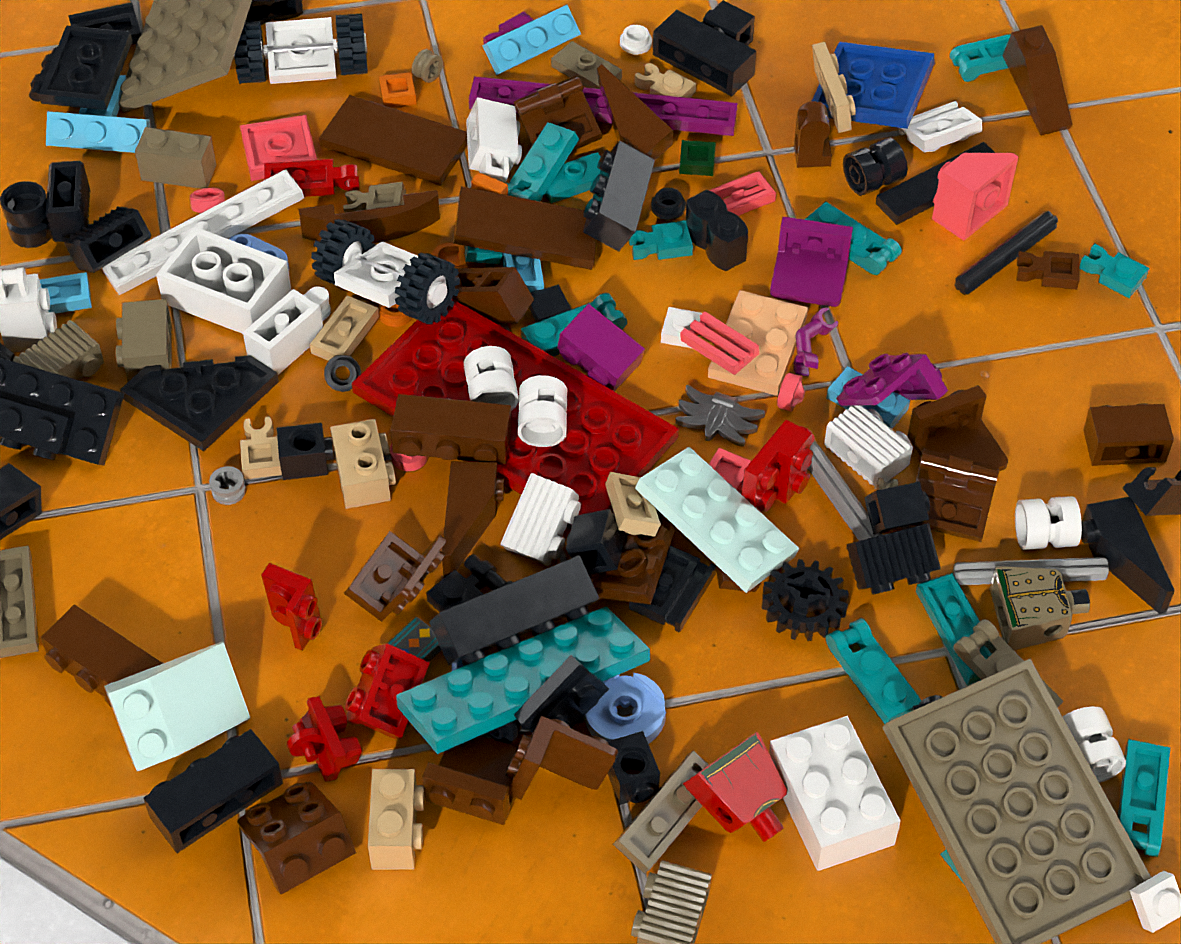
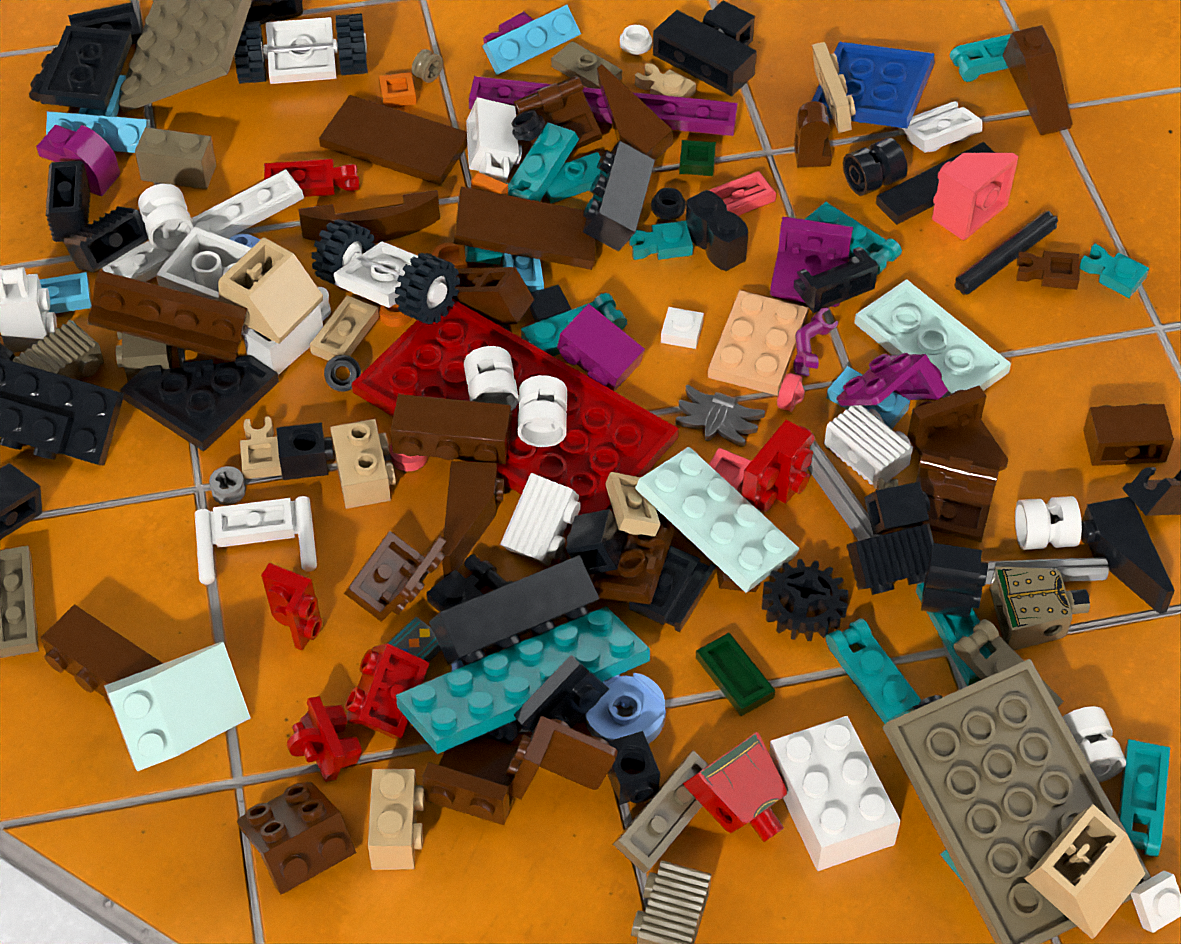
(25, 214): black wheel -> none
(83, 146): none -> magenta brick
(165, 216): none -> white wheel
(167, 316): none -> reddish brown brick
(206, 198): coral tile -> none
(213, 790): black brick -> none
(254, 524): none -> white plate
(271, 288): none -> tan slope
(276, 142): coral tile -> none
(378, 197): dark tan plate -> none
(527, 125): none -> black plate
(724, 339): coral tile -> none
(735, 674): none -> dark green tile
(838, 282): none -> black hinge
(915, 324): none -> light aqua plate
(953, 580): none -> black brick
(1088, 870): none -> tan slope

